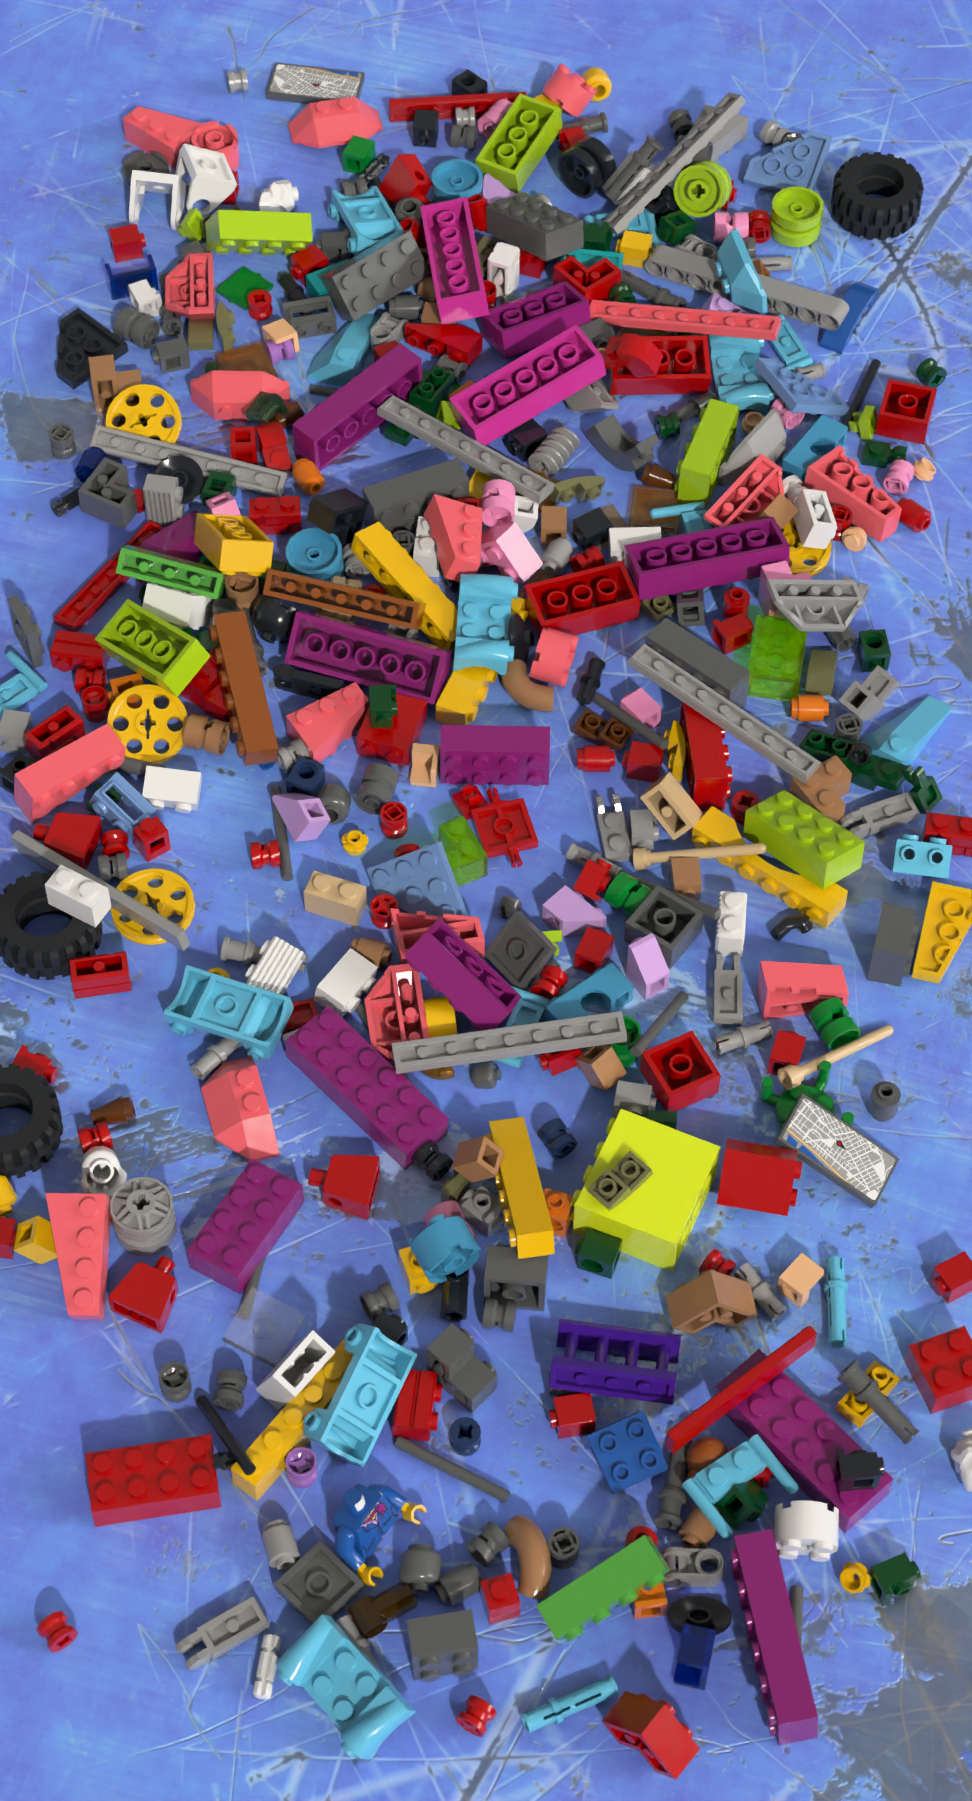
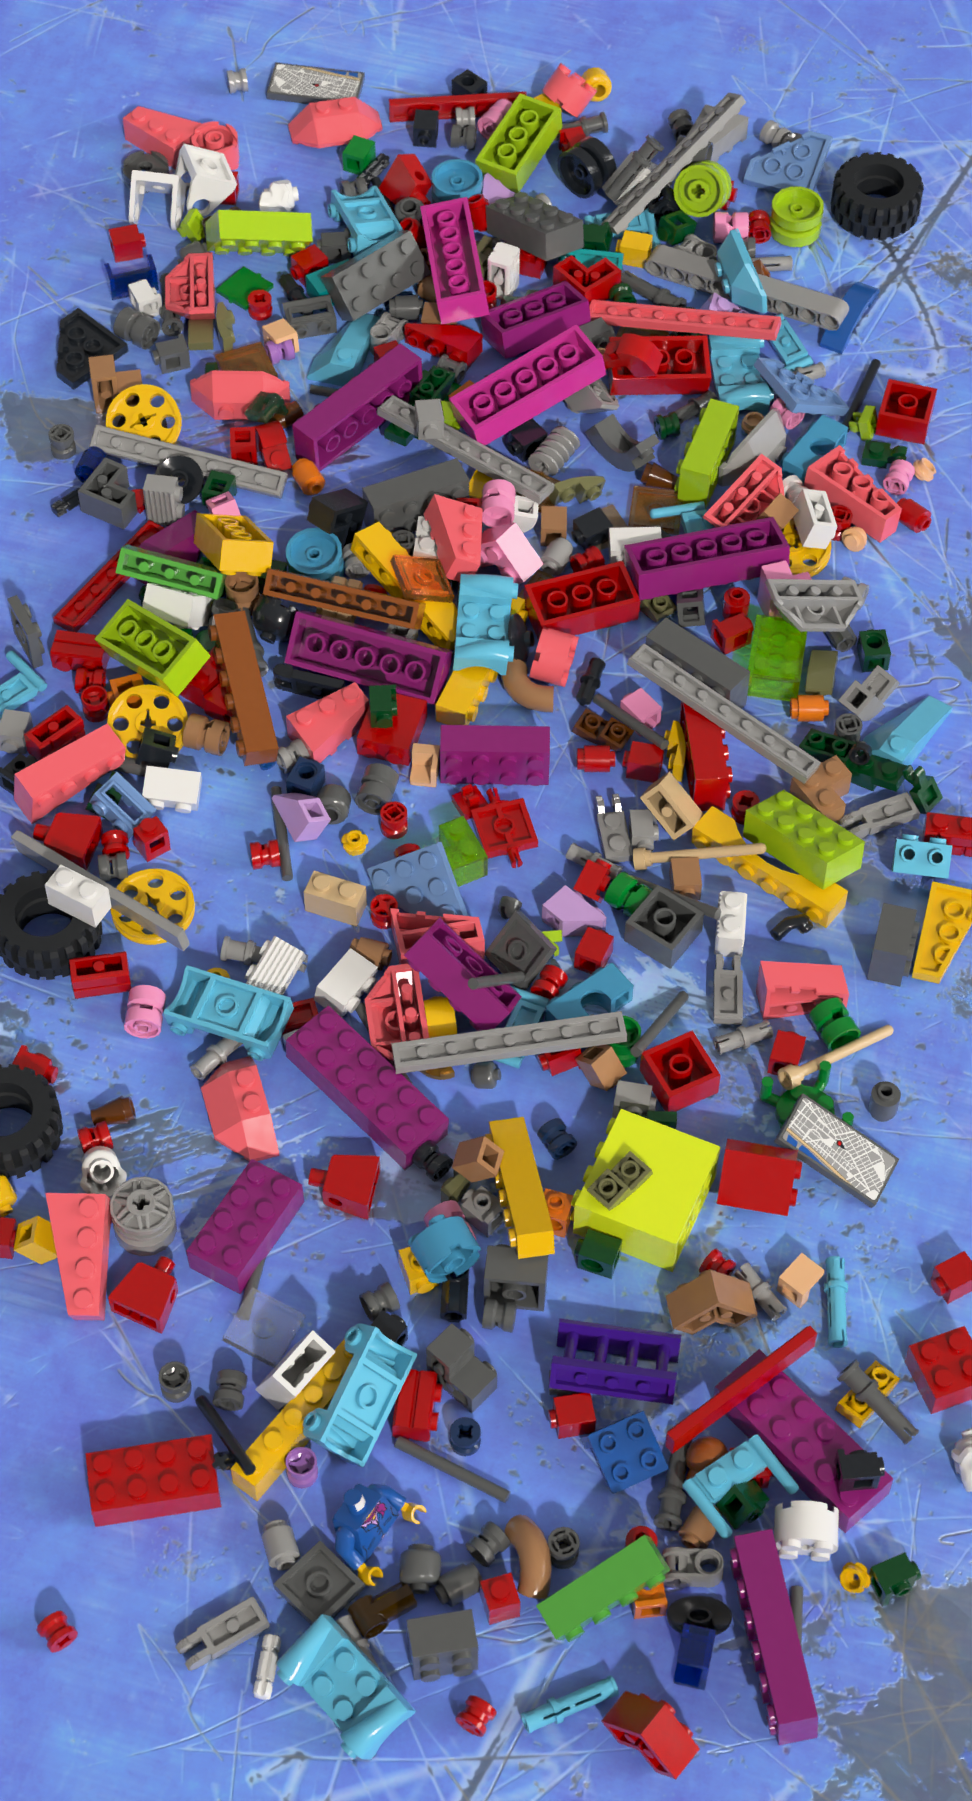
(144, 1011): none -> bright pink wheel
(156, 748): none -> black brick
(276, 514): red brick -> none
(422, 578): none -> clear orange tile
(429, 419): none -> light grey brick
(496, 980): none -> dark grey bar
(647, 966): lavender slope -> none
(931, 373): dark green wheel -> none

